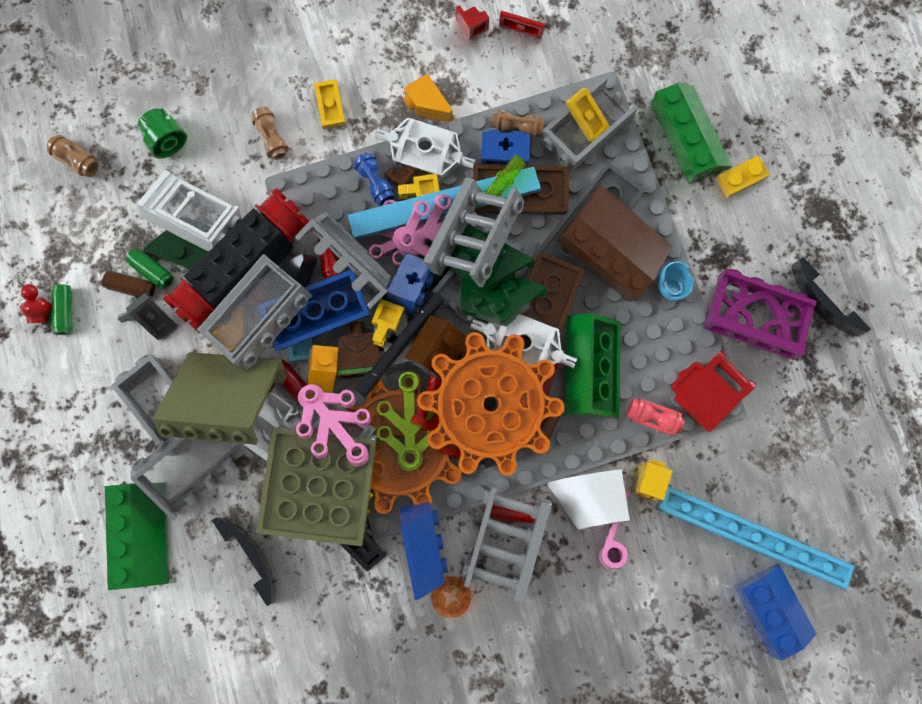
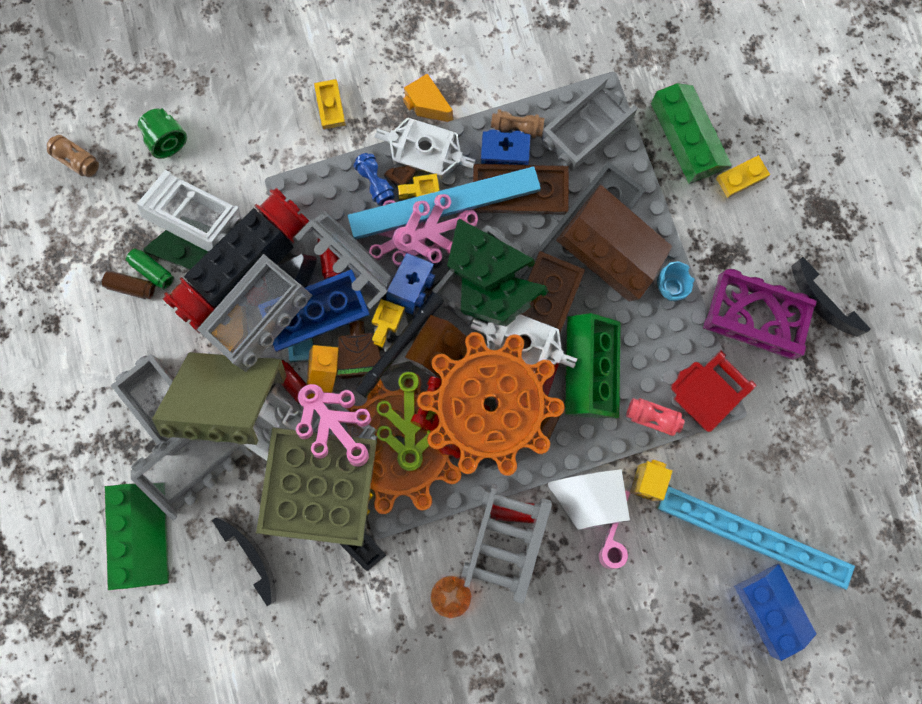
(34, 310): red animal -> none
(61, 309): green piece -> none
(148, 315): dark grey piece -> none
(265, 123): medium nougat piece -> none
(423, 548): blue slope -> none
(455, 222): light grey fence -> none
(472, 21): red panel -> none
(506, 176): clear neon green pin -> none
(522, 24): red slope -> none
(587, 114): yellow plate -> none

